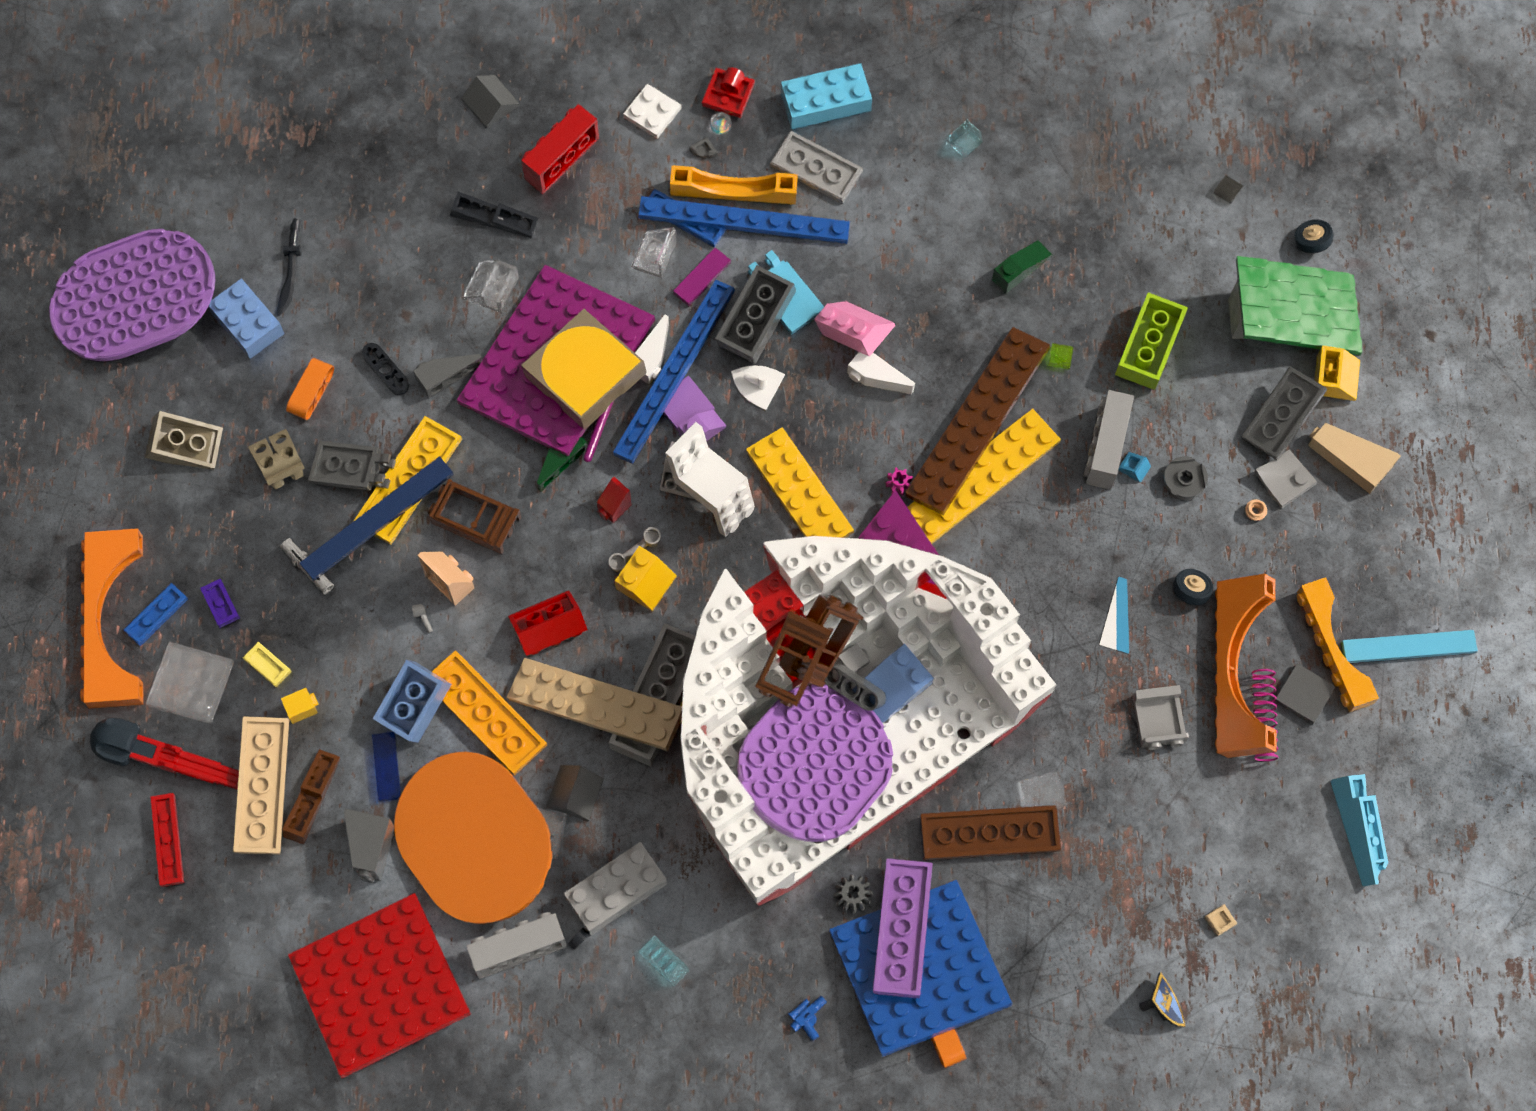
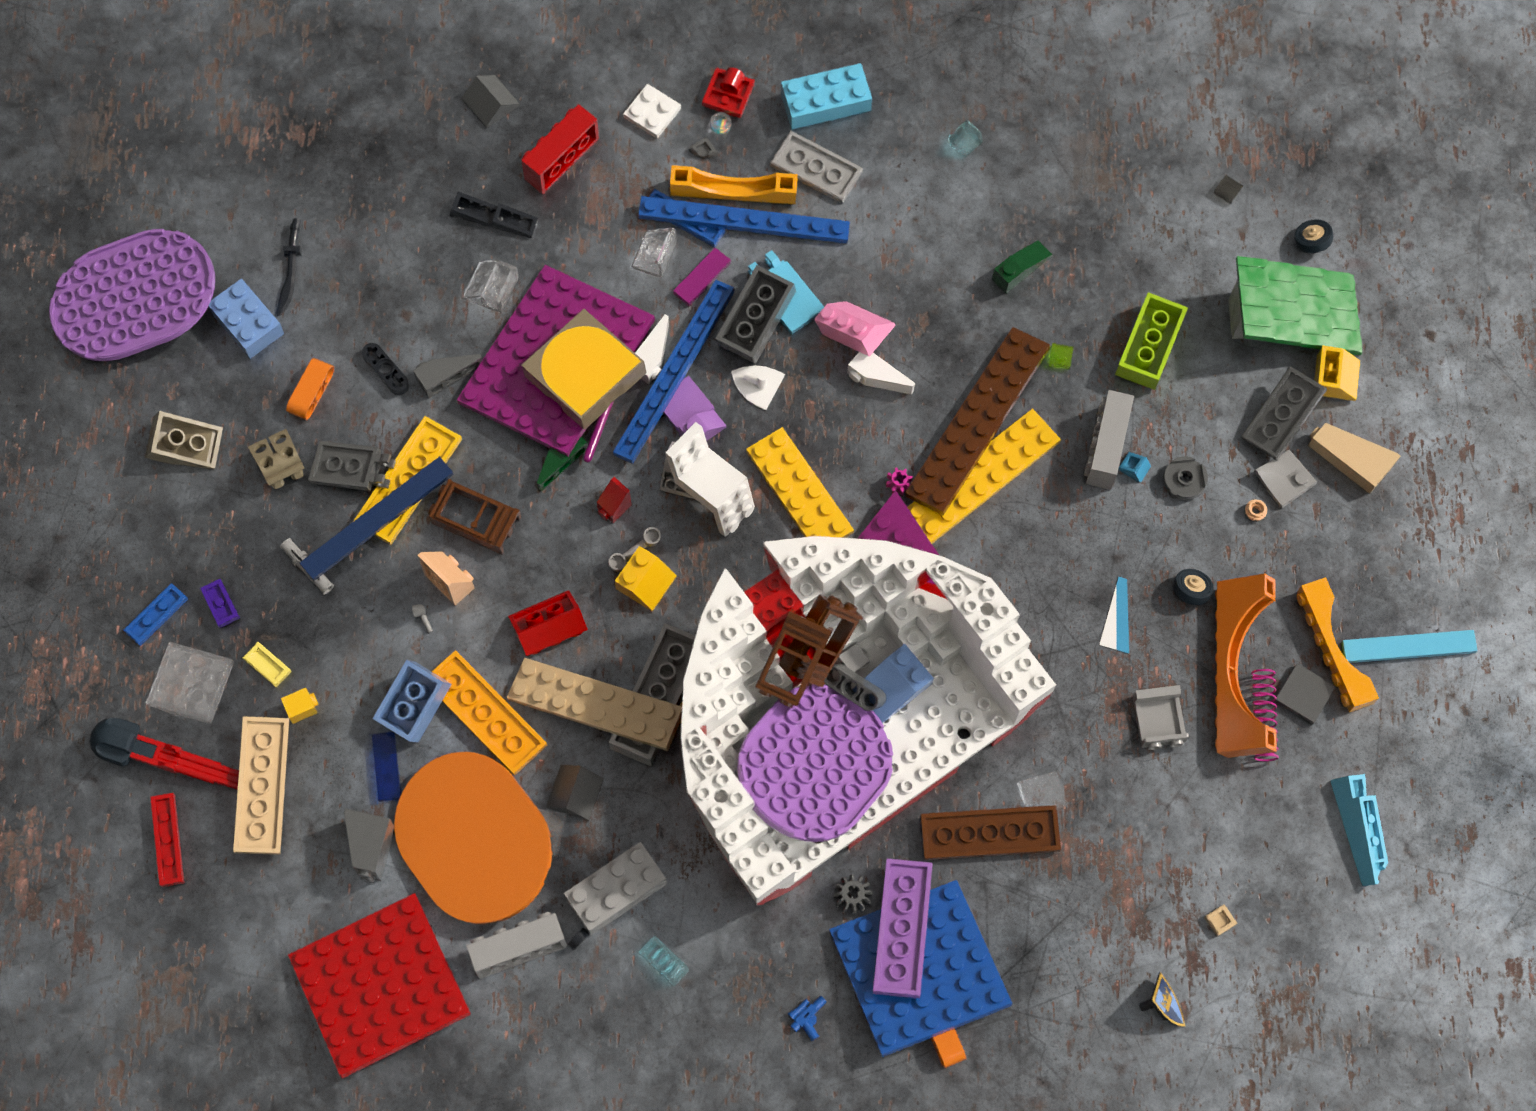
(104, 559): orange arch -> none
(311, 797): reddish brown slope -> none

